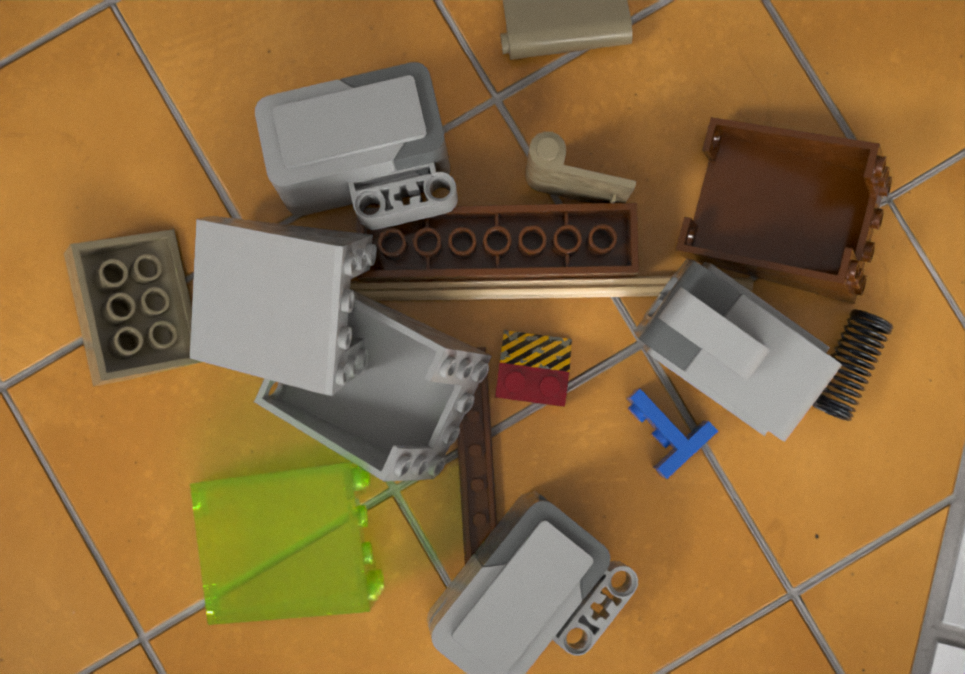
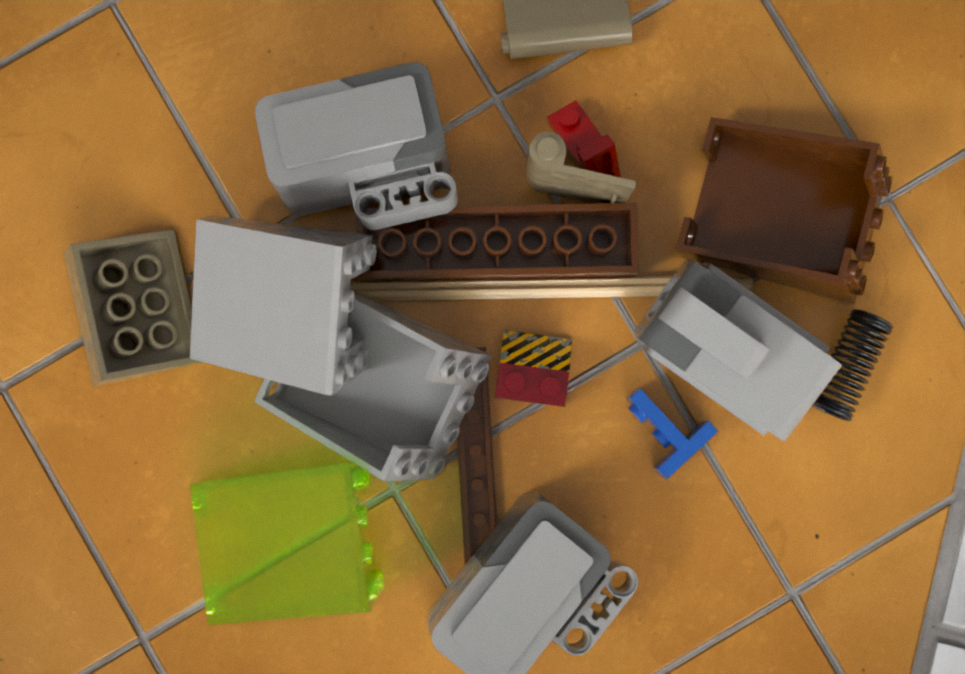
(584, 141): none -> red bracket

